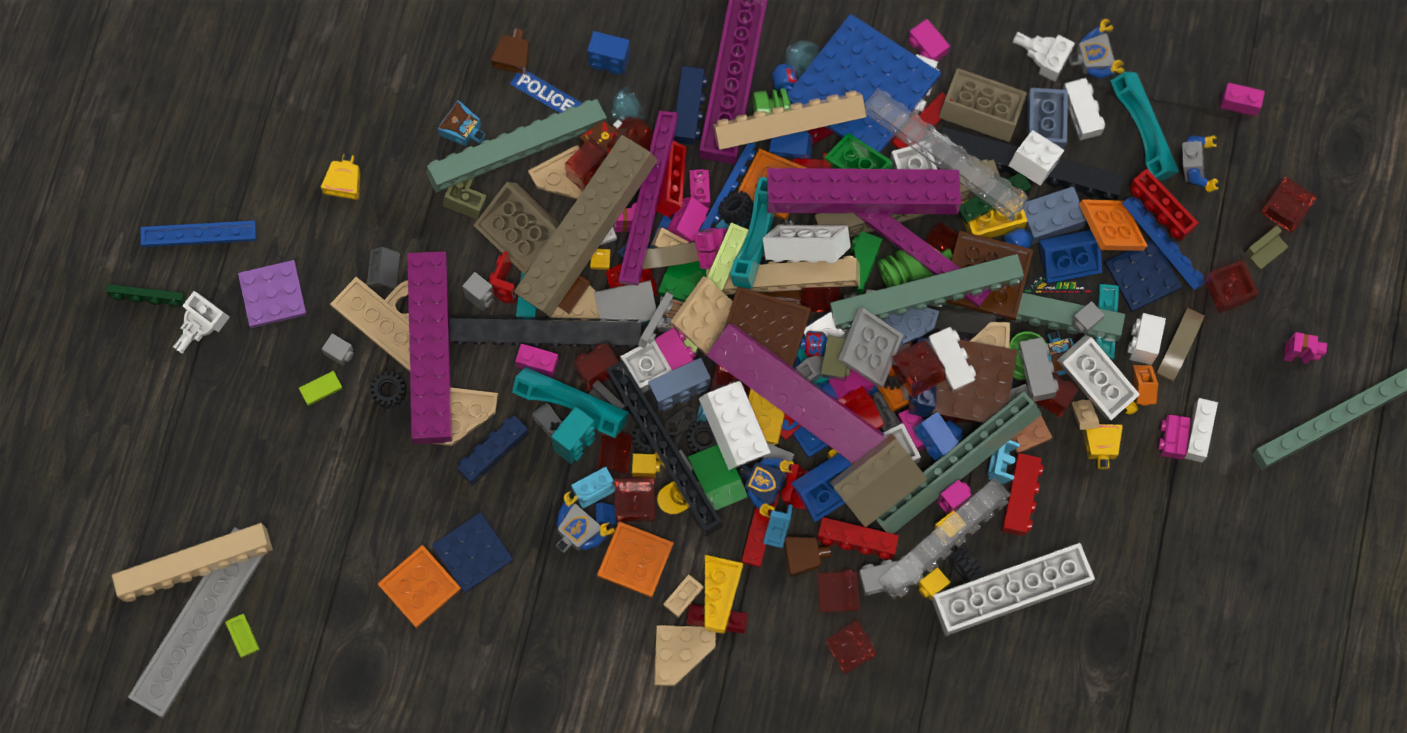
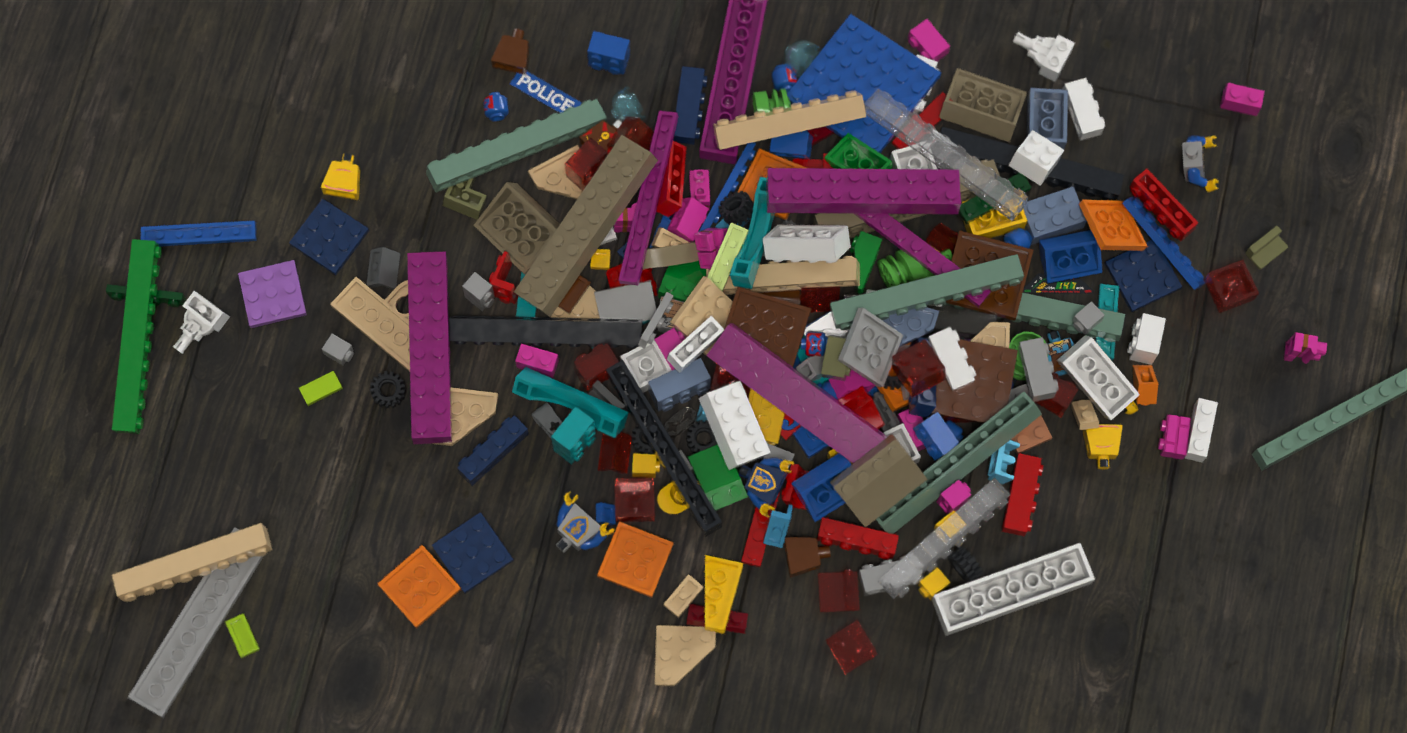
(135, 336): none -> green brick
(329, 236): none -> dark blue plate
(461, 125): torso -> none
(495, 106): none -> blue head
(594, 487): medium azure window -> none
(695, 344): none -> white brick
(1095, 53): torso -> none
(1132, 95): teal arch -> none
(1180, 344): dark tan slope -> none
(1289, 204): clear red brick -> none

